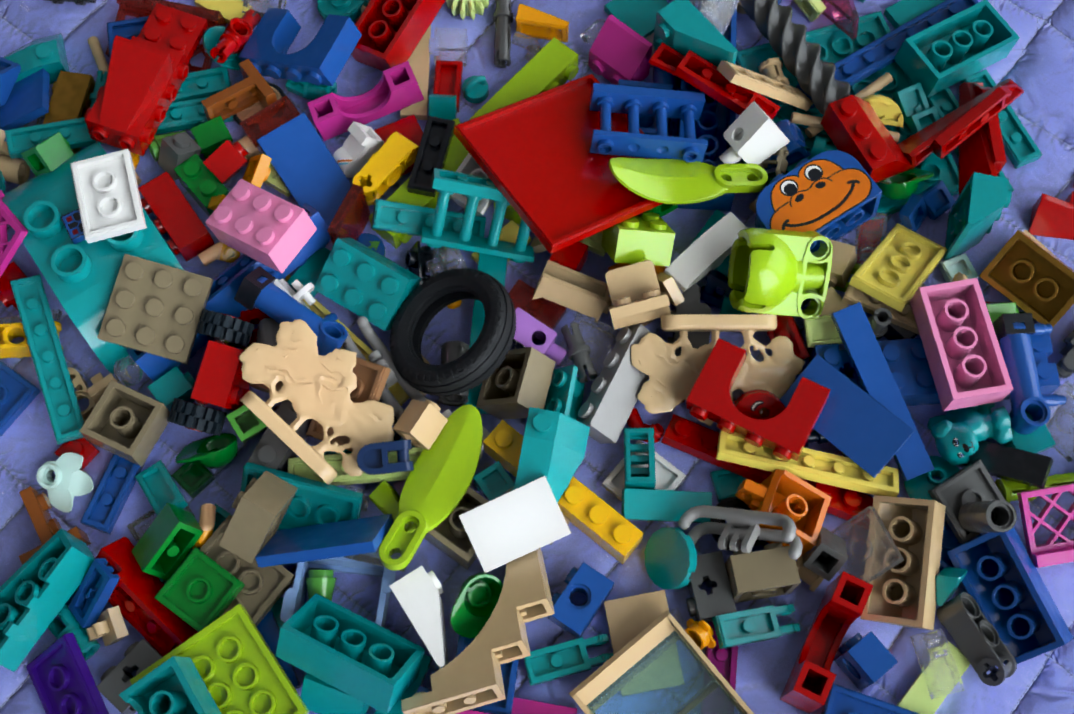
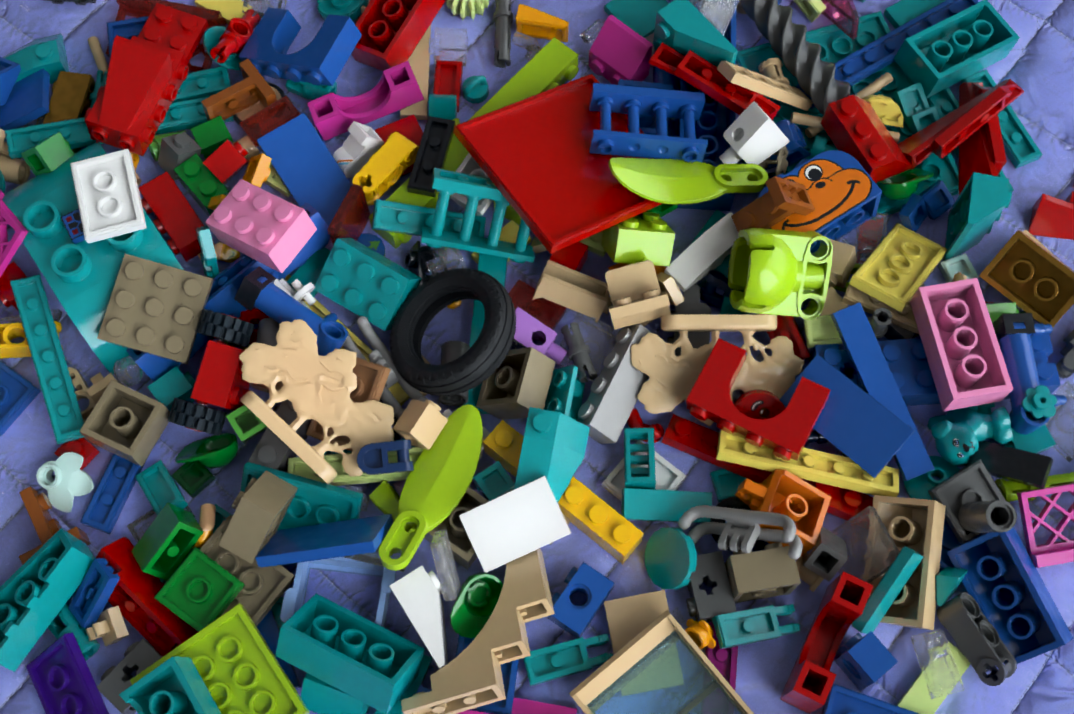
(208, 254): none -> teal tile
(321, 583): bright green cone -> none
(445, 565): none -> clear tile
(778, 203): none -> dark orange bracket
(887, 590): none -> teal tile
(1035, 406): none -> teal plant

